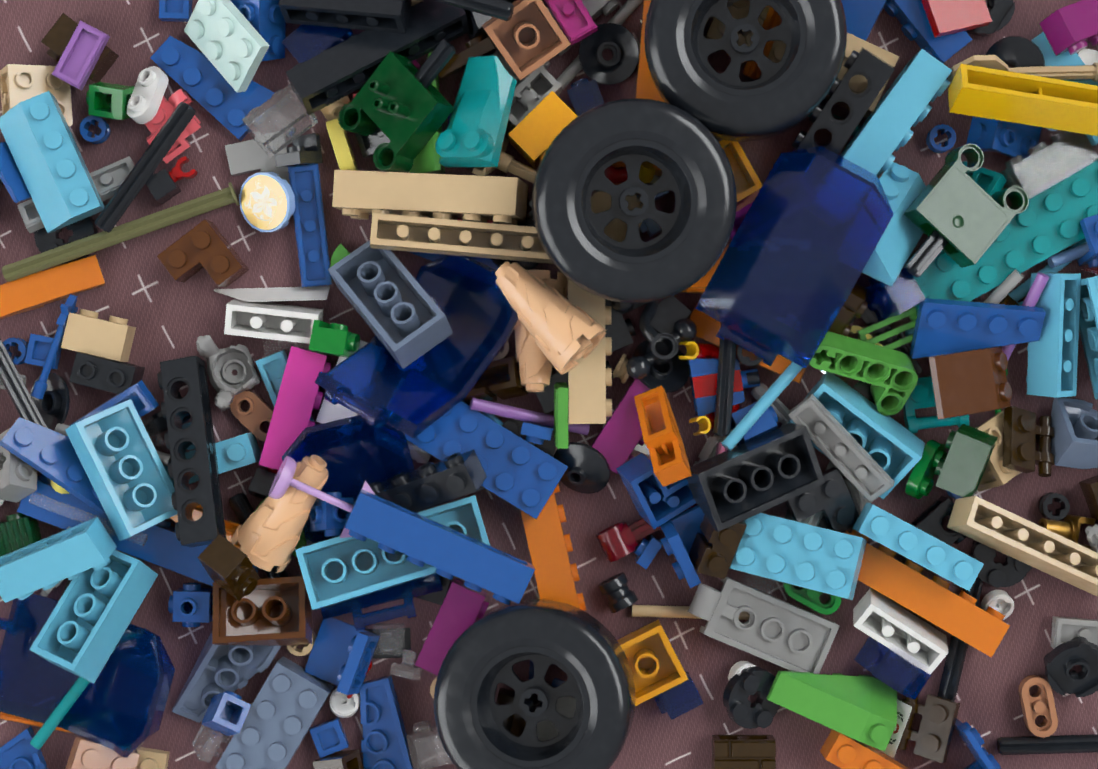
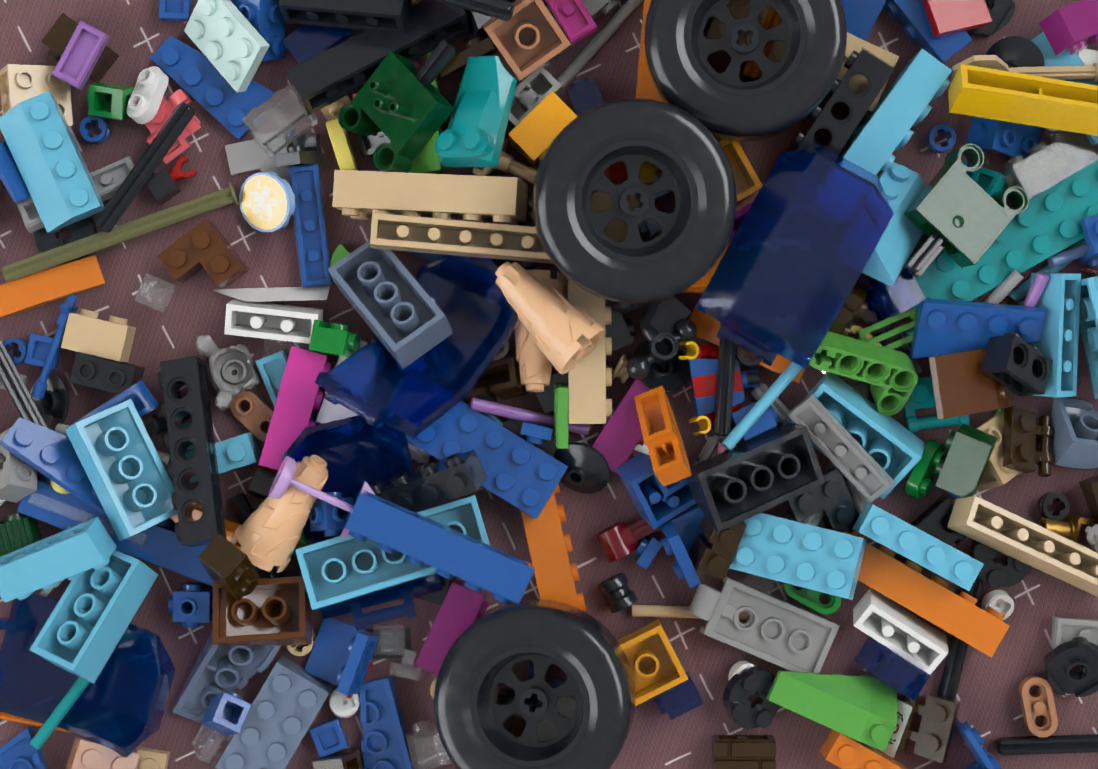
(155, 292): none -> clear tile
(624, 54): black dish -> none
(1017, 365): none -> black brick

